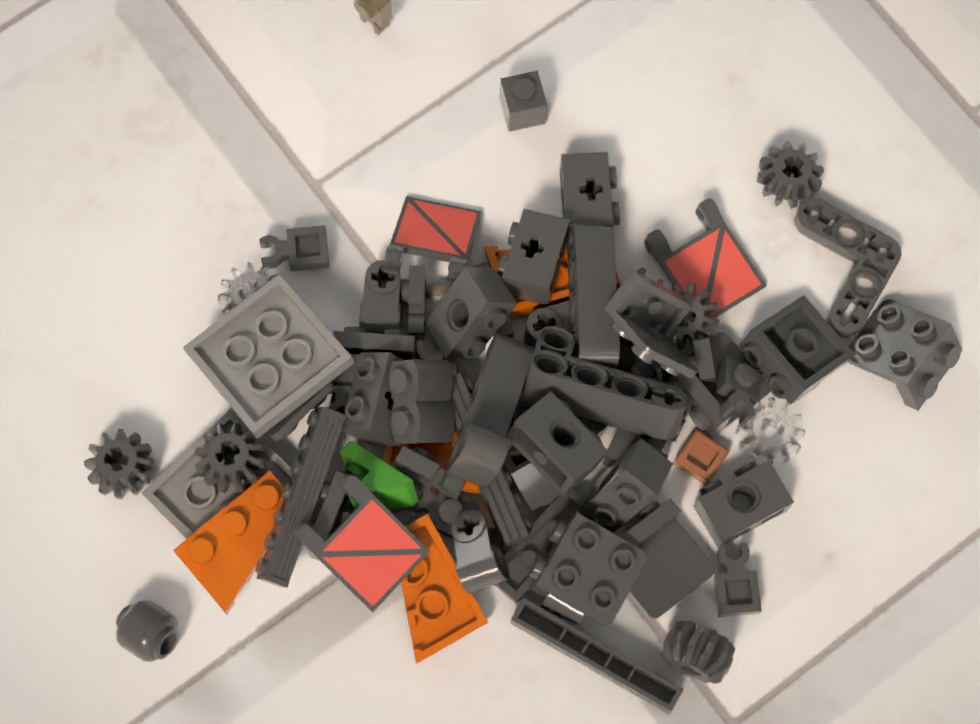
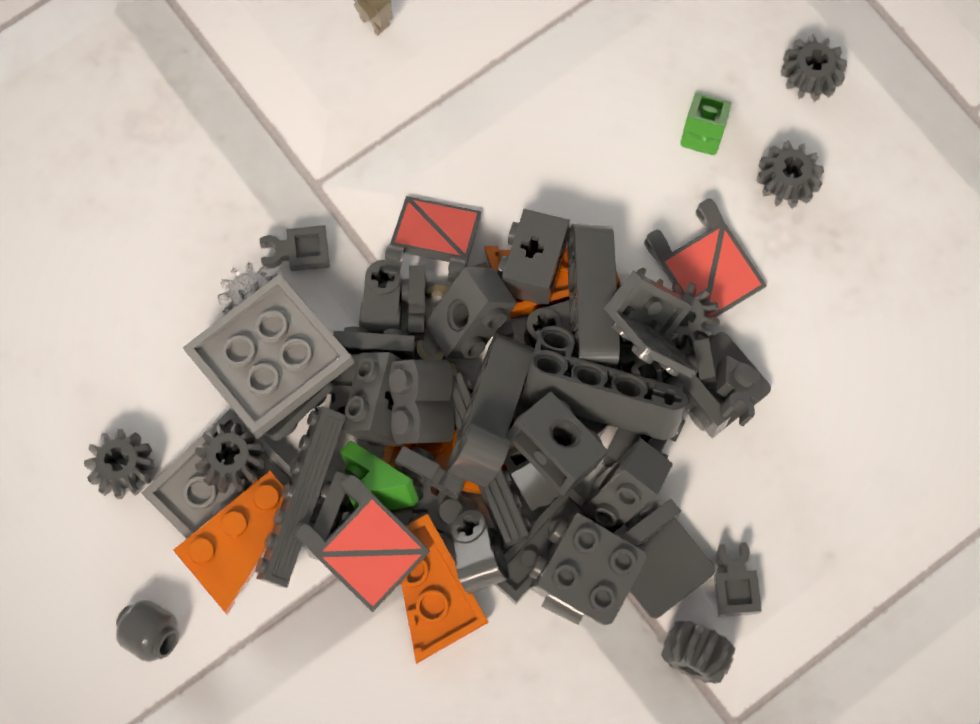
(523, 101): dark grey brick -> none
(588, 174): dark grey brick -> none
(596, 656): dark grey piece -> none
(701, 457): nougat tile -> none
(705, 123): none -> bright green slope
(725, 520): dark grey brick -> none
(784, 439): clear gear -> none
(795, 350): dark grey plate -> none
(827, 65): none -> dark grey gear
(866, 262): dark grey beam -> none
(907, 350): dark grey bracket -> none

